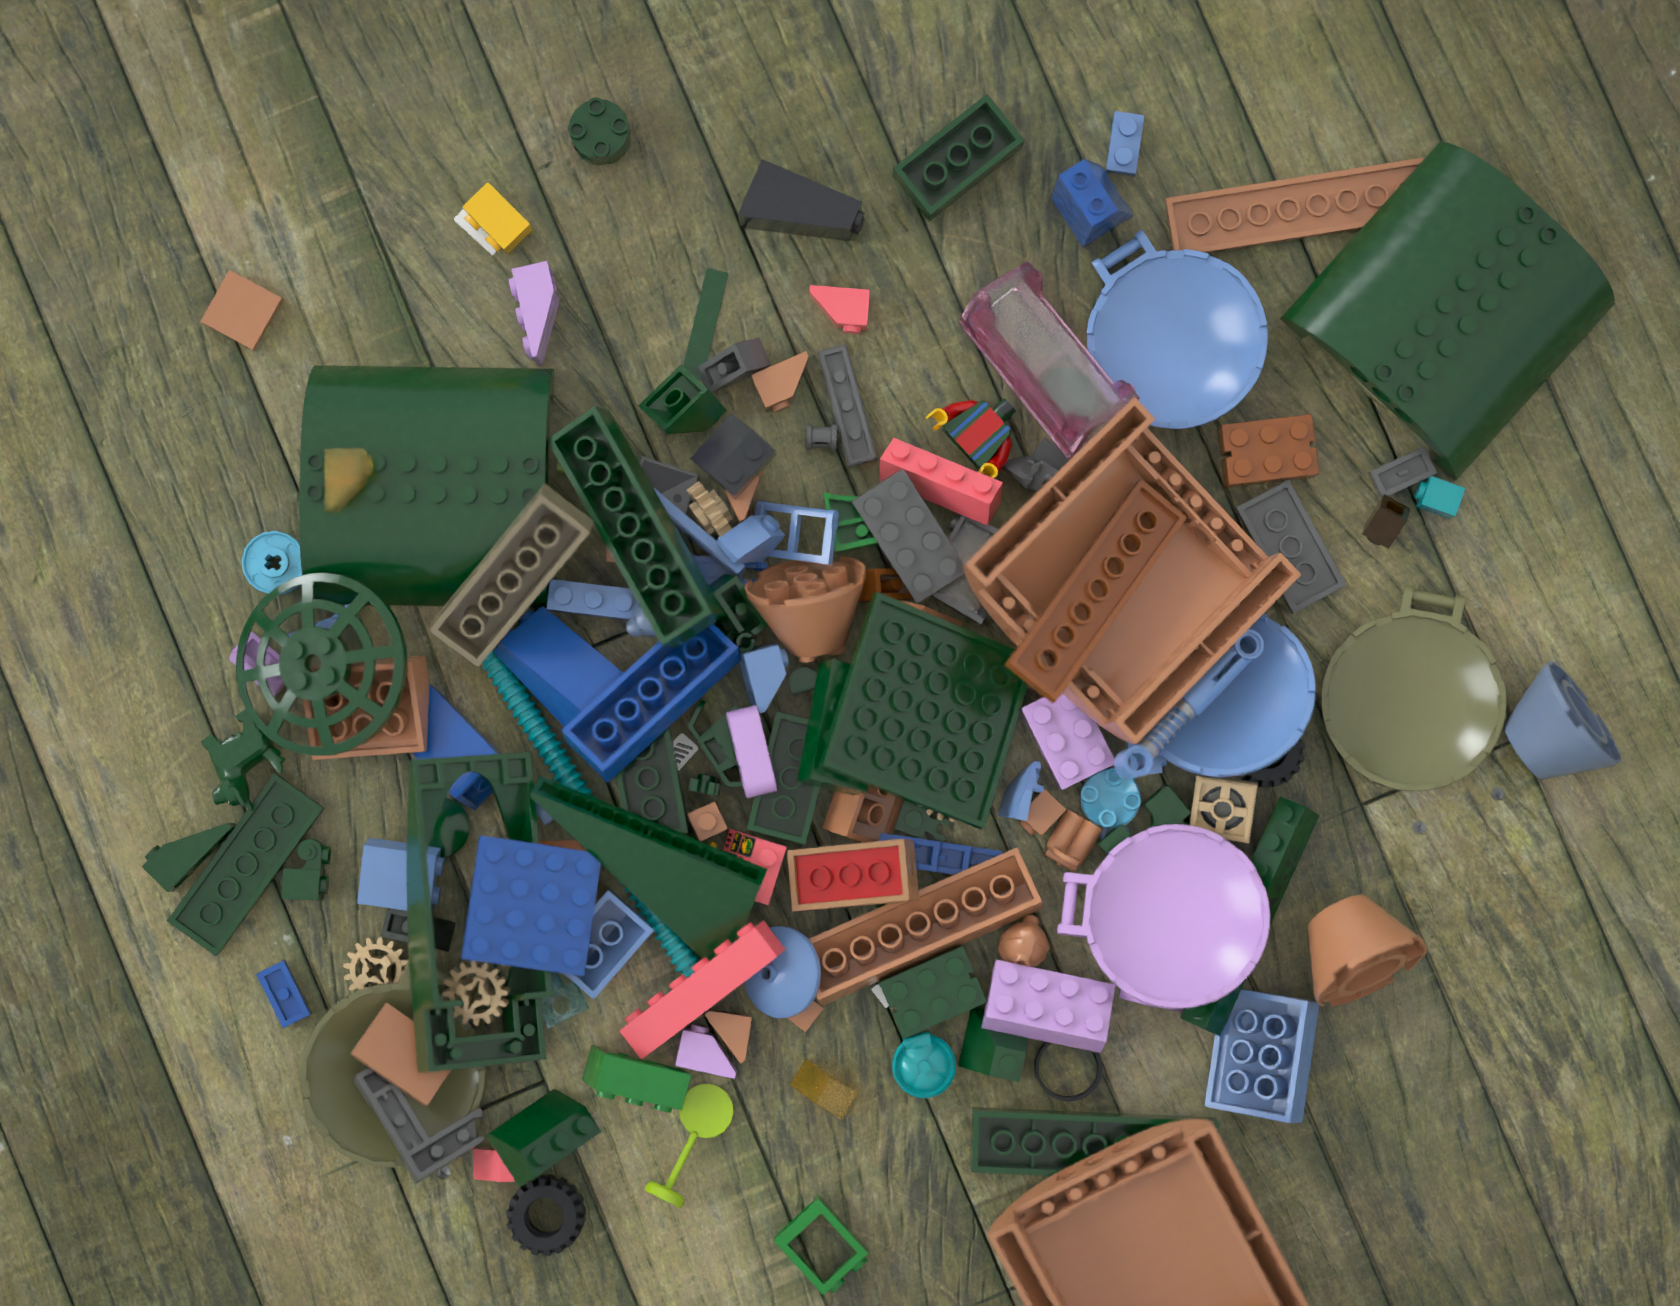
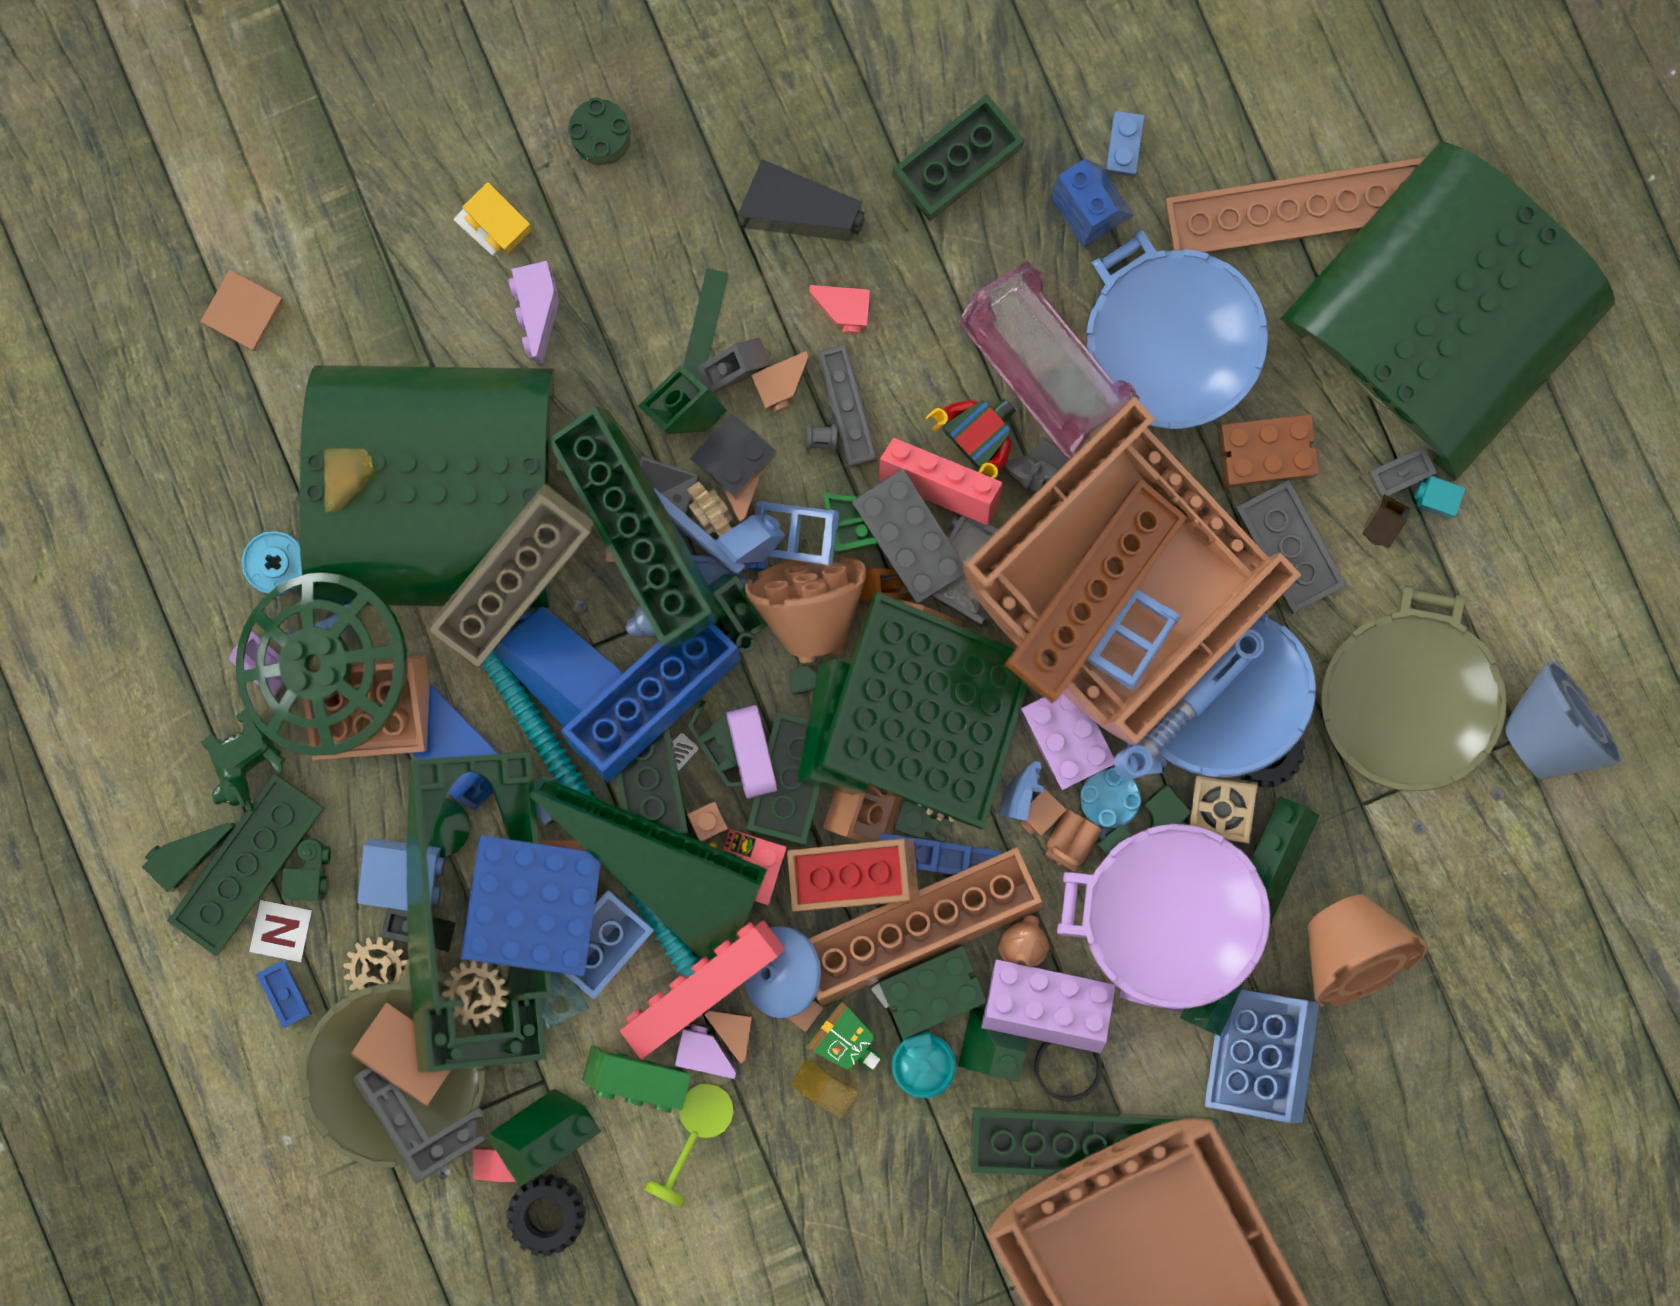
(280, 931): none -> white sticker
(591, 600): medium blue brick -> none
(704, 784): dark green plate -> none
(763, 673): medium blue slope -> none
(799, 1223): green window -> none
(844, 1039): none -> green torso
(1122, 677): none -> medium blue window

